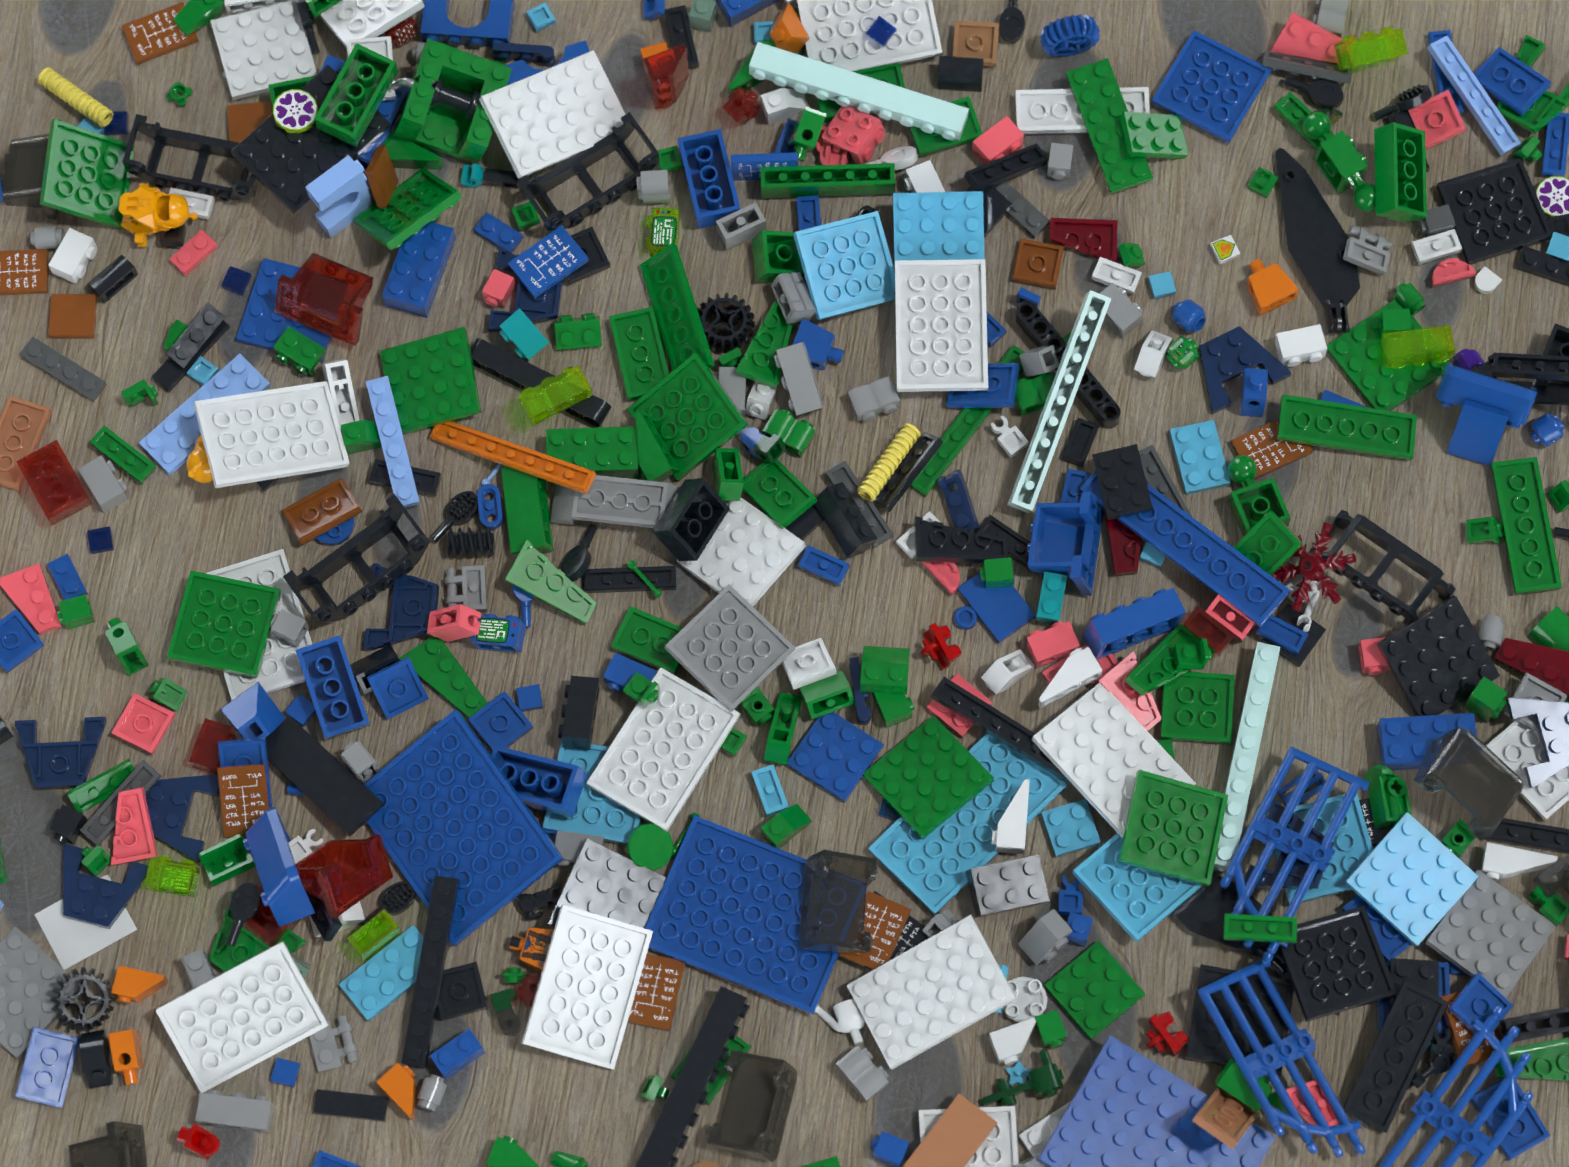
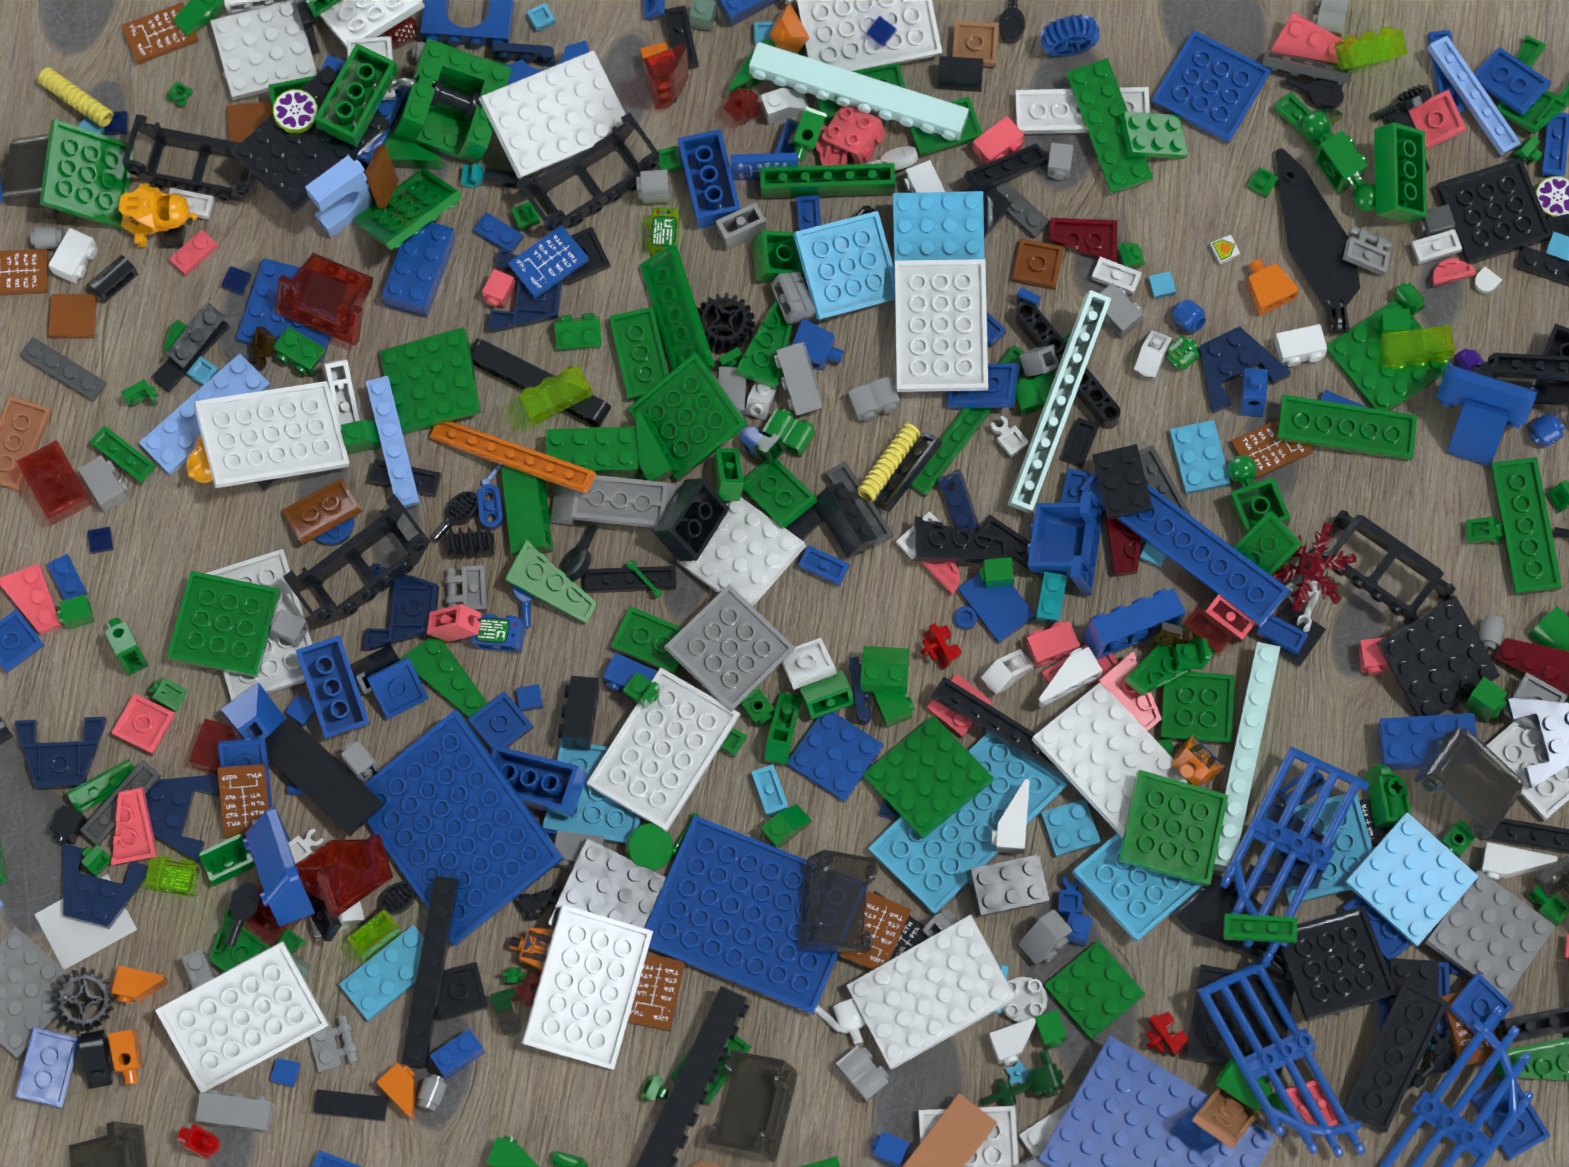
(263, 345): none -> dark brown plate
(523, 334): teal brick -> none
(1169, 634): none -> dark brown plate
(1197, 762): none -> orange torso

